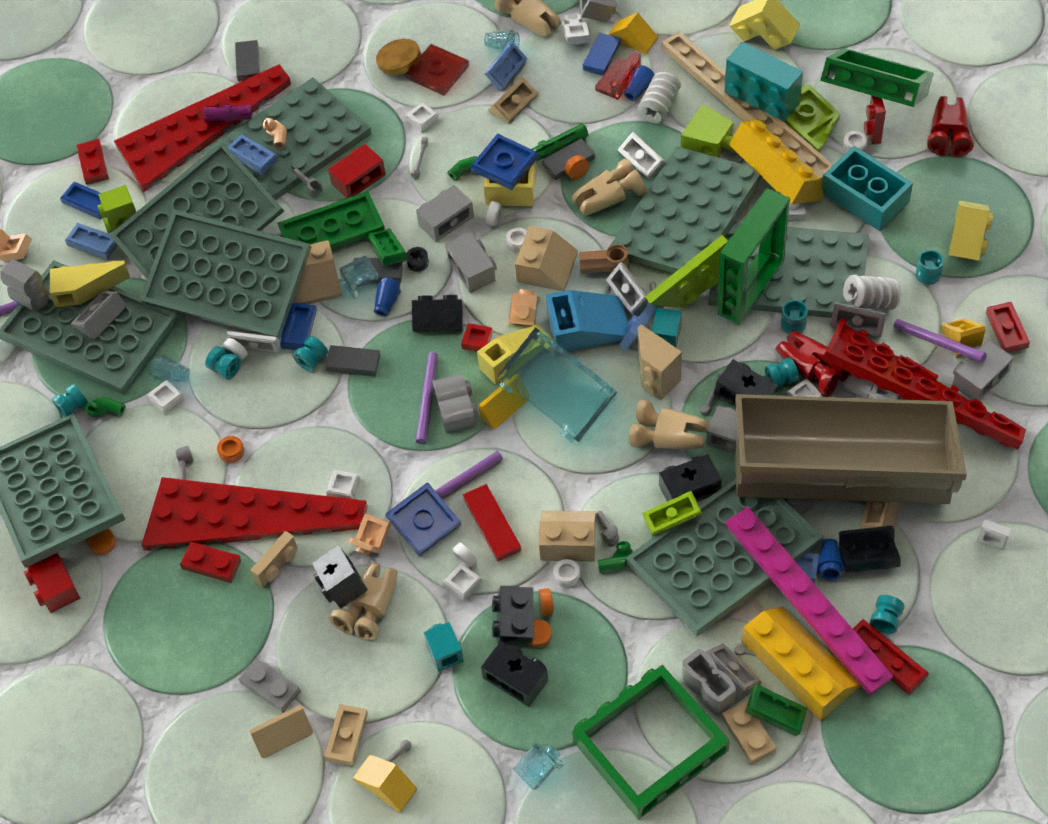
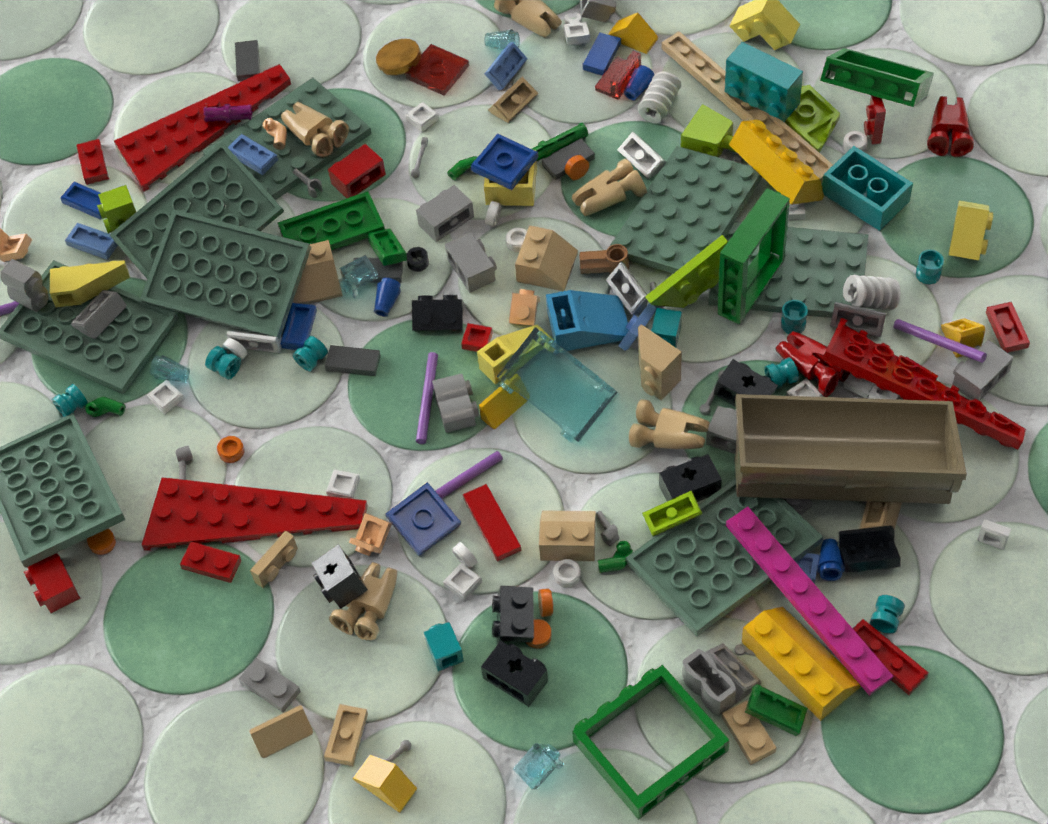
(315, 129): none -> tan piece

